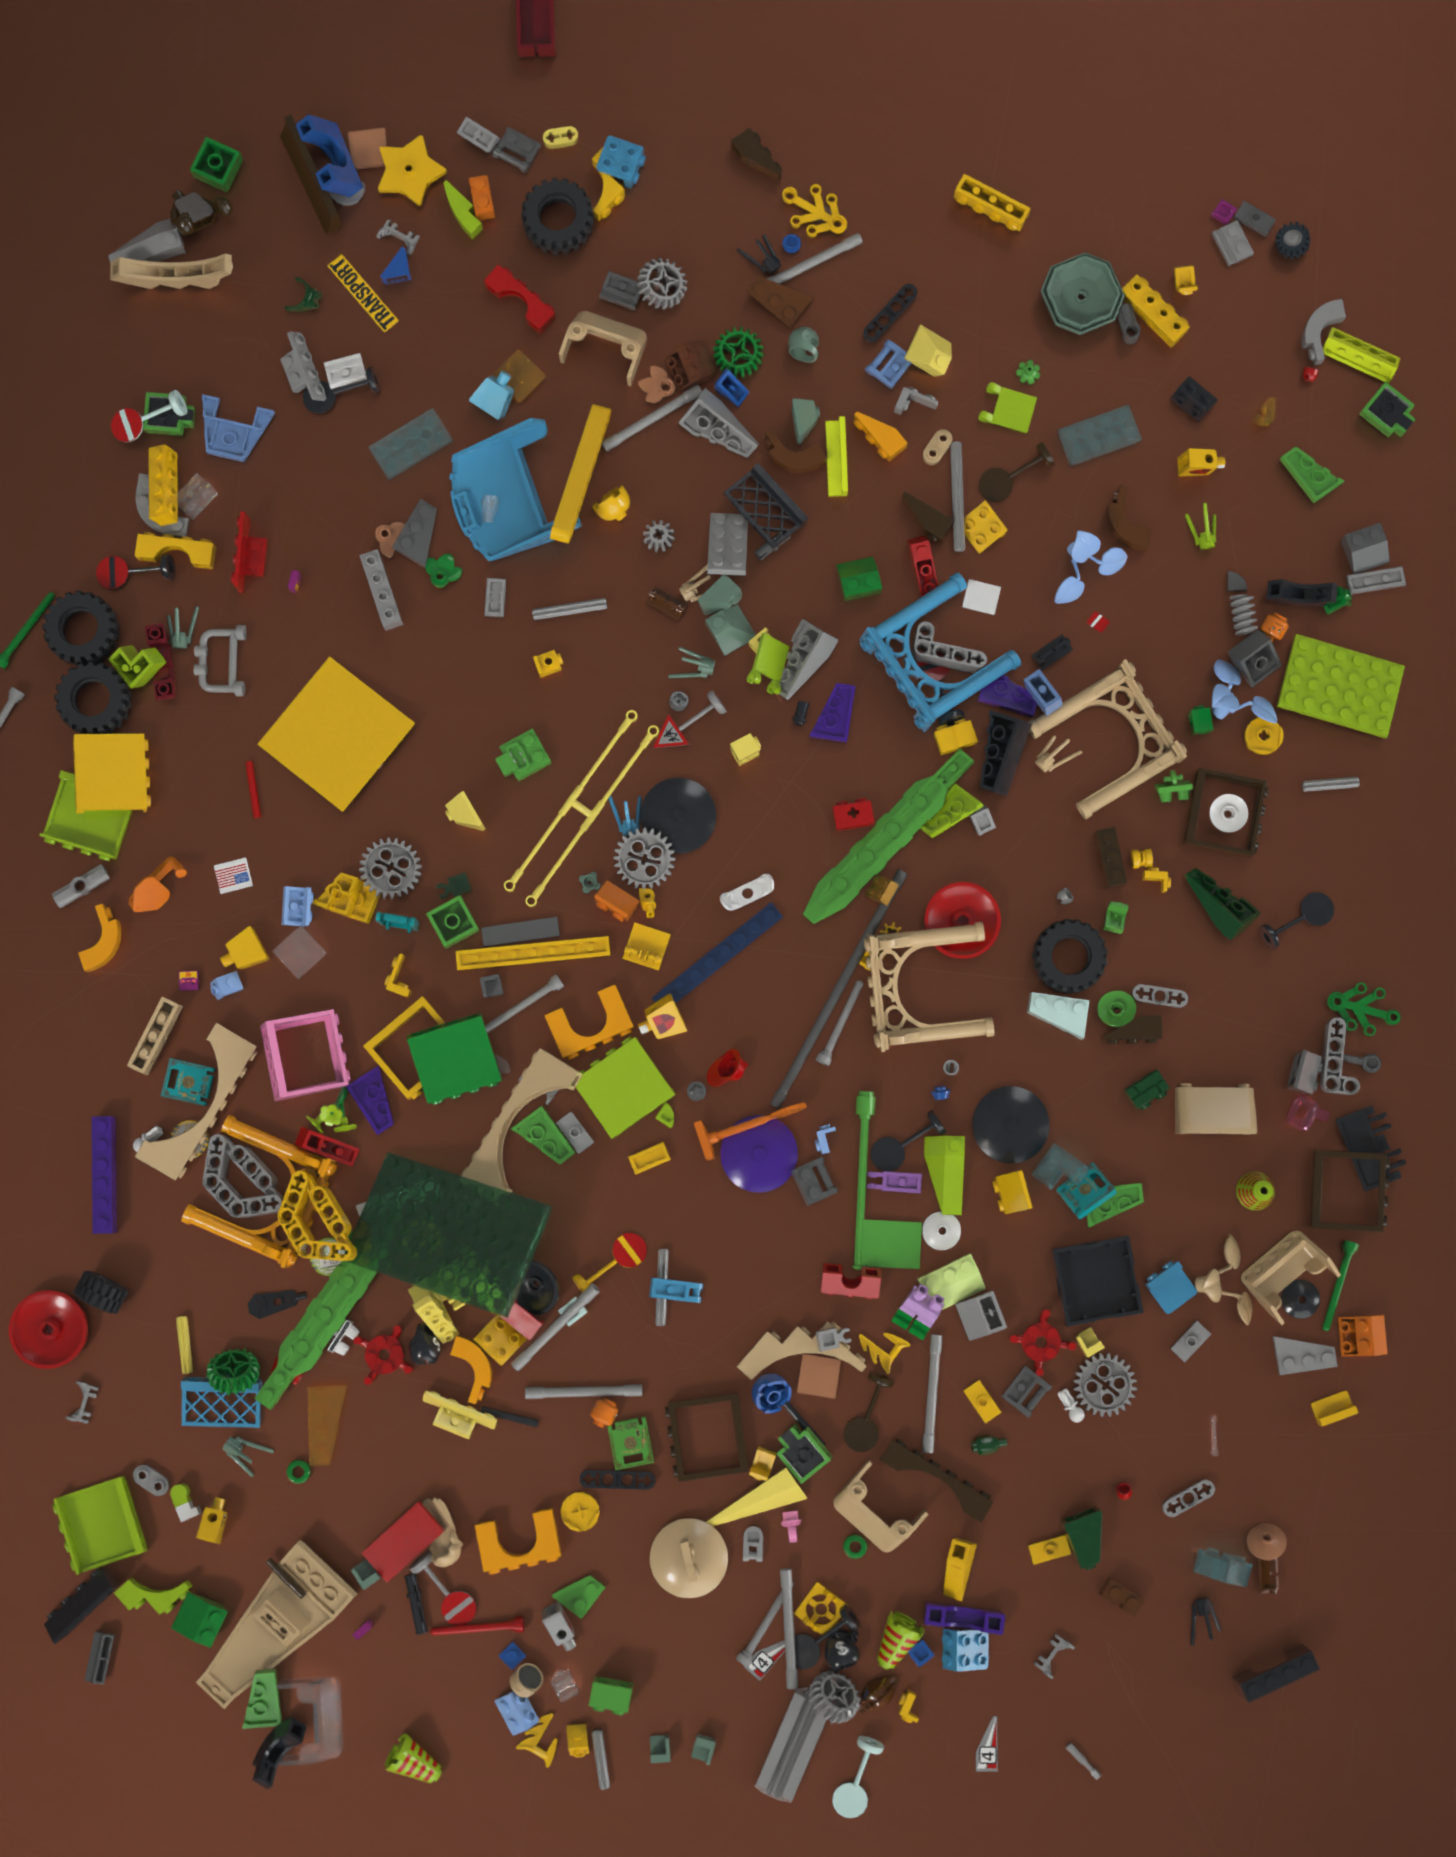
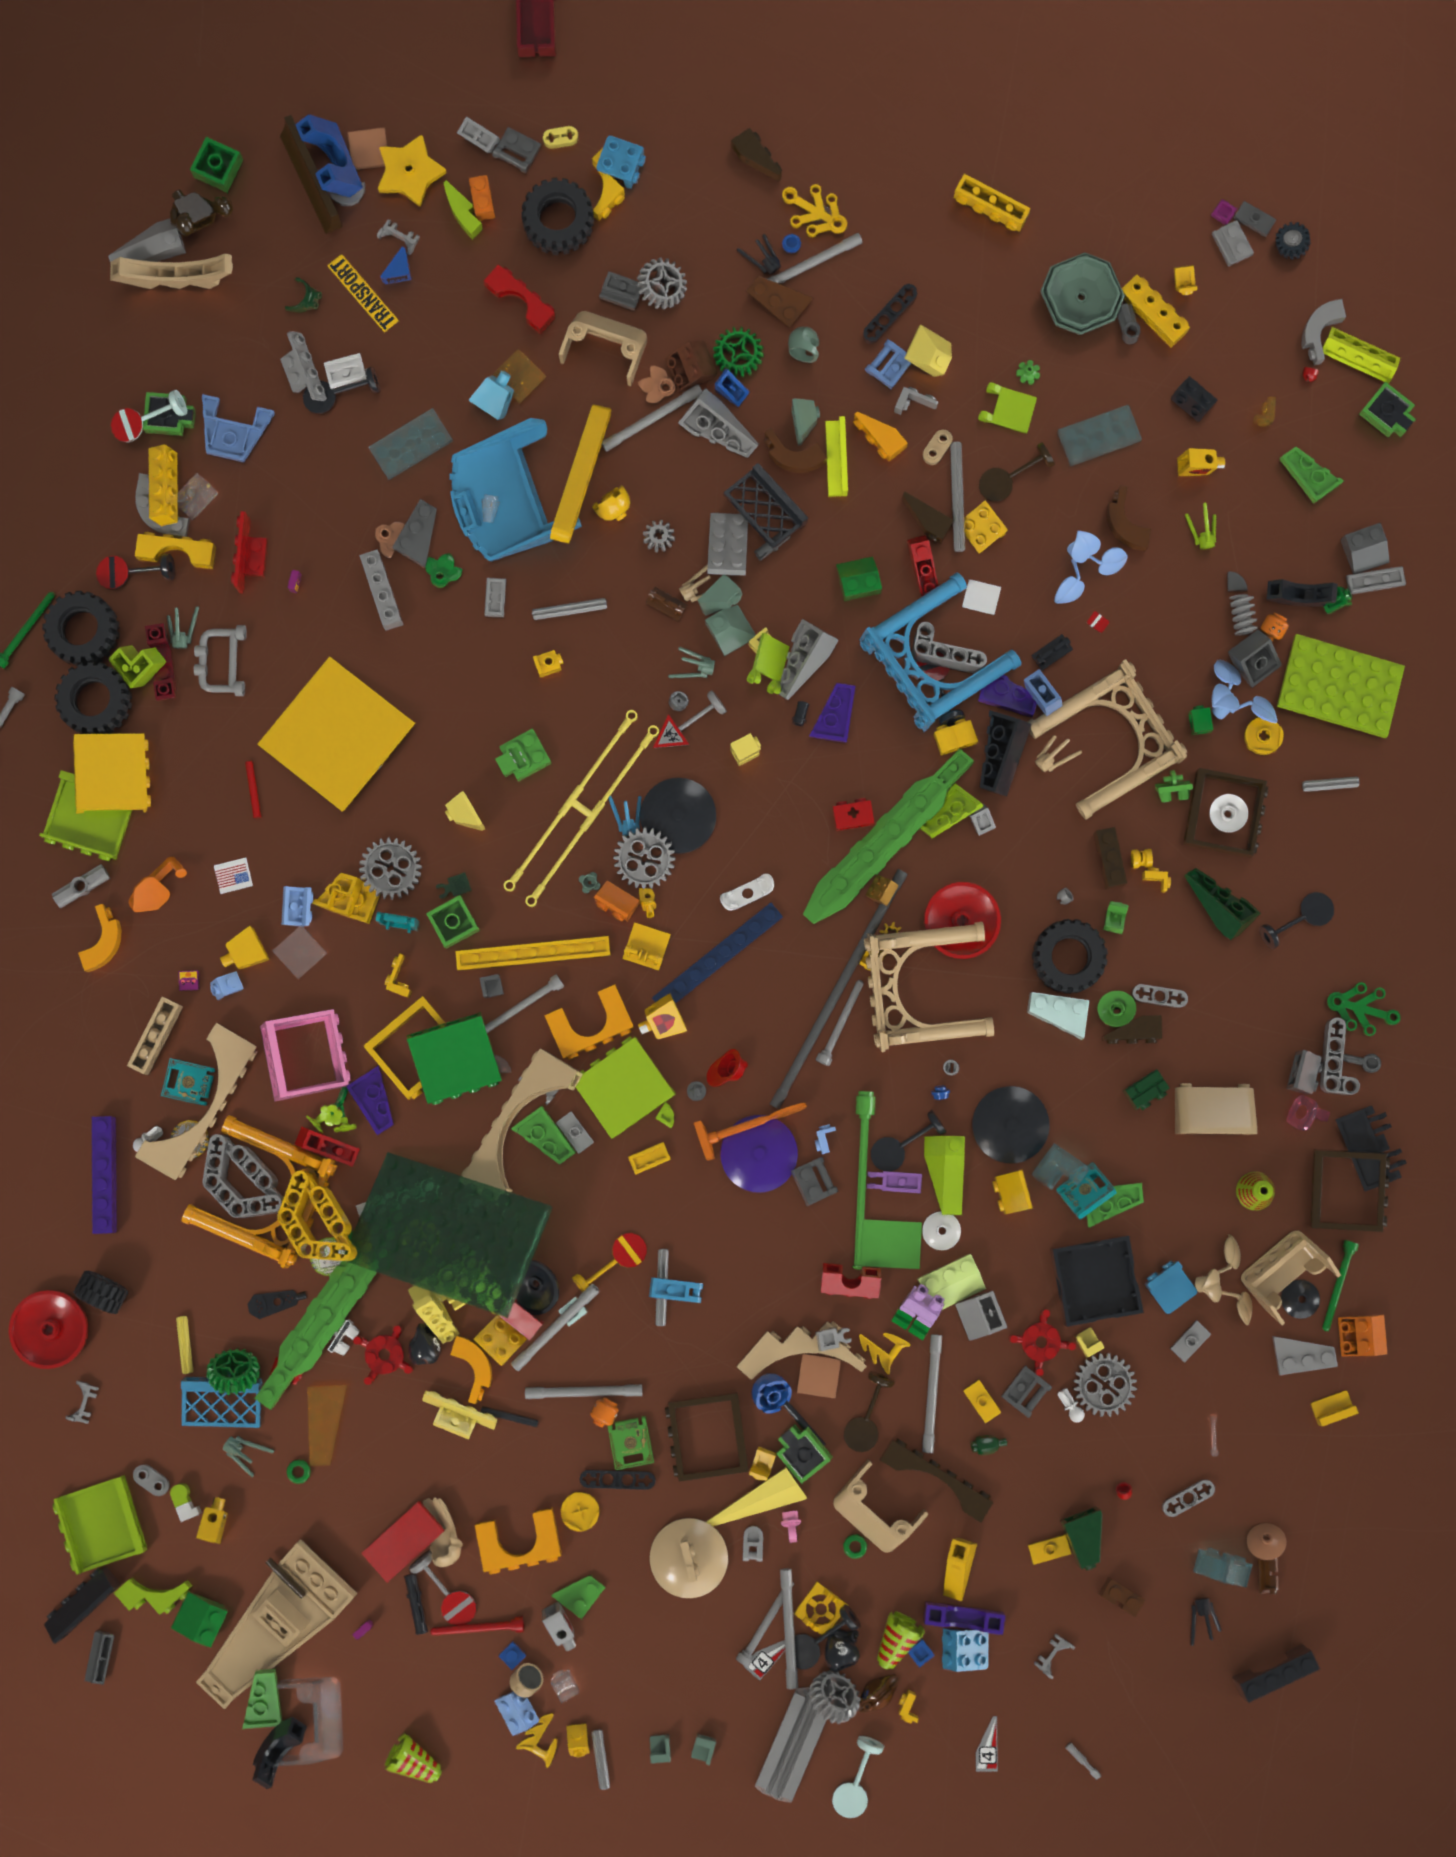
(365, 1574): sand green panel -> none
(520, 931): dark grey tile -> none
(610, 1695): bright green brick -> none

